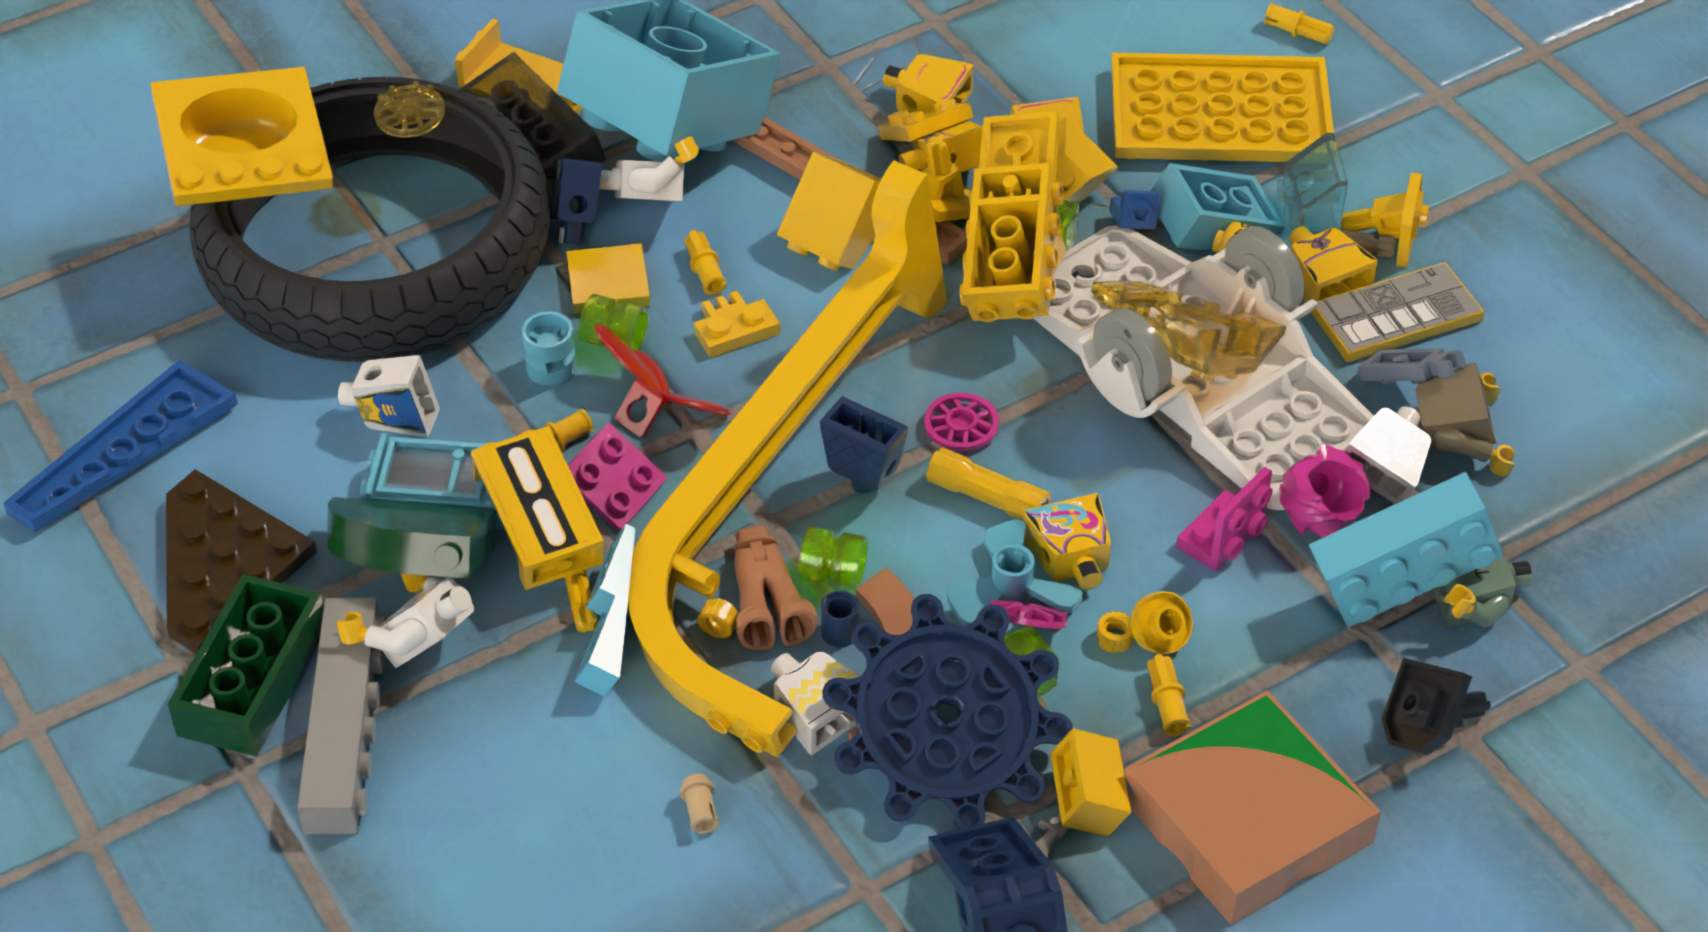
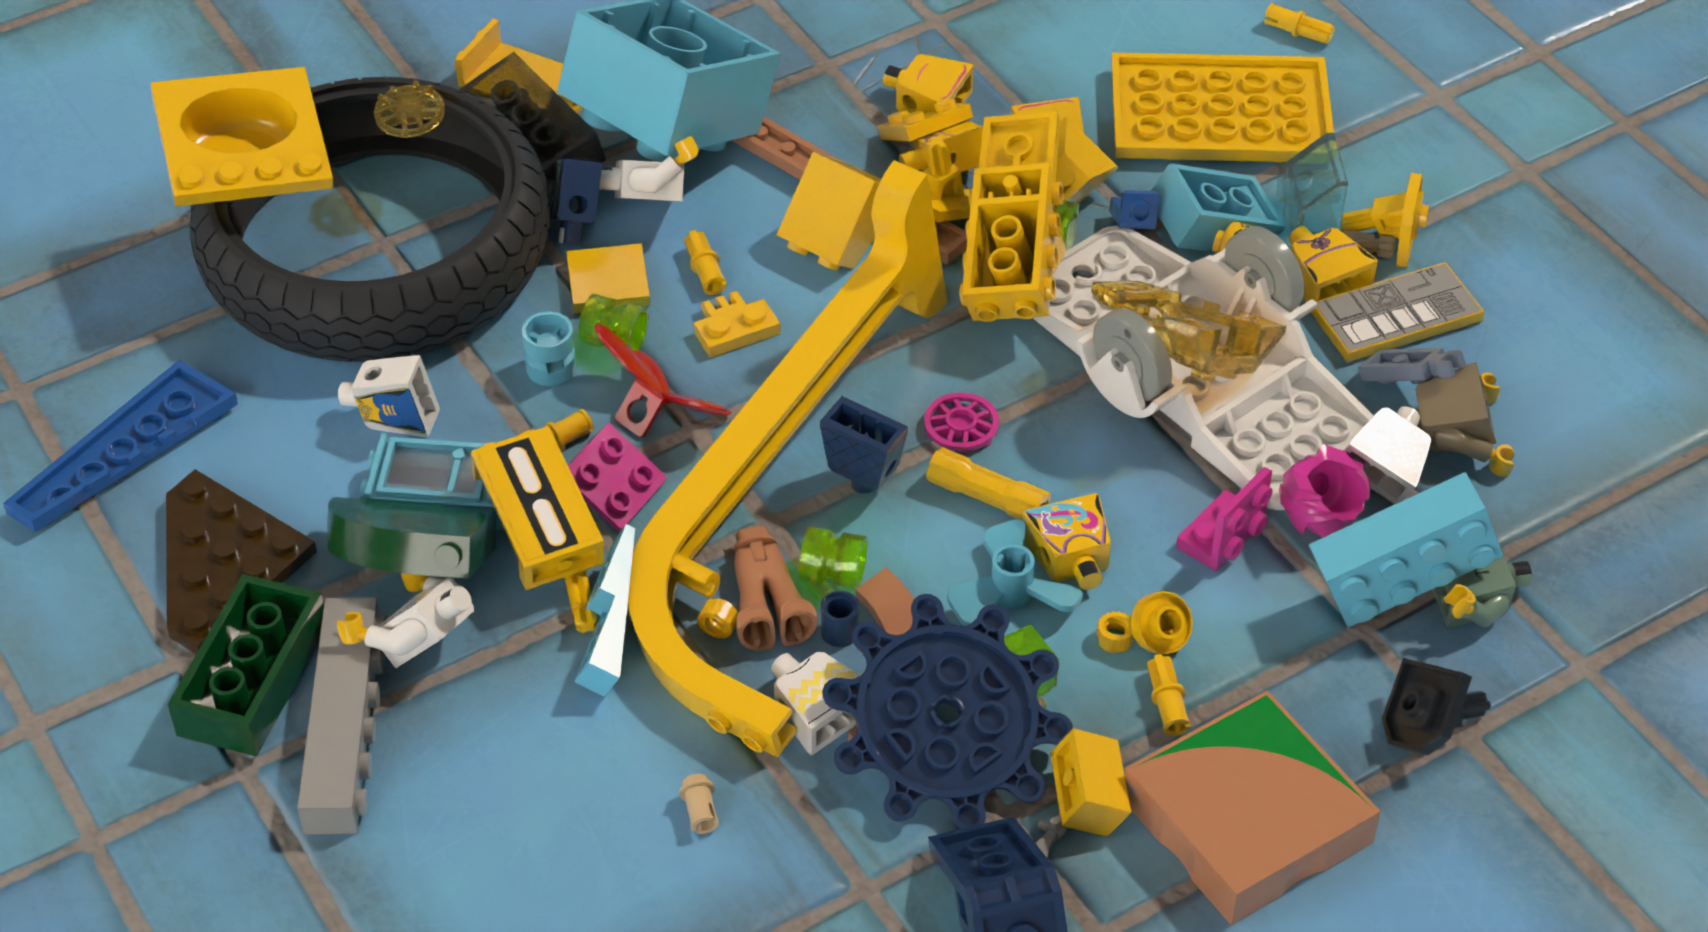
(1033, 614): dark pink wheel -> none

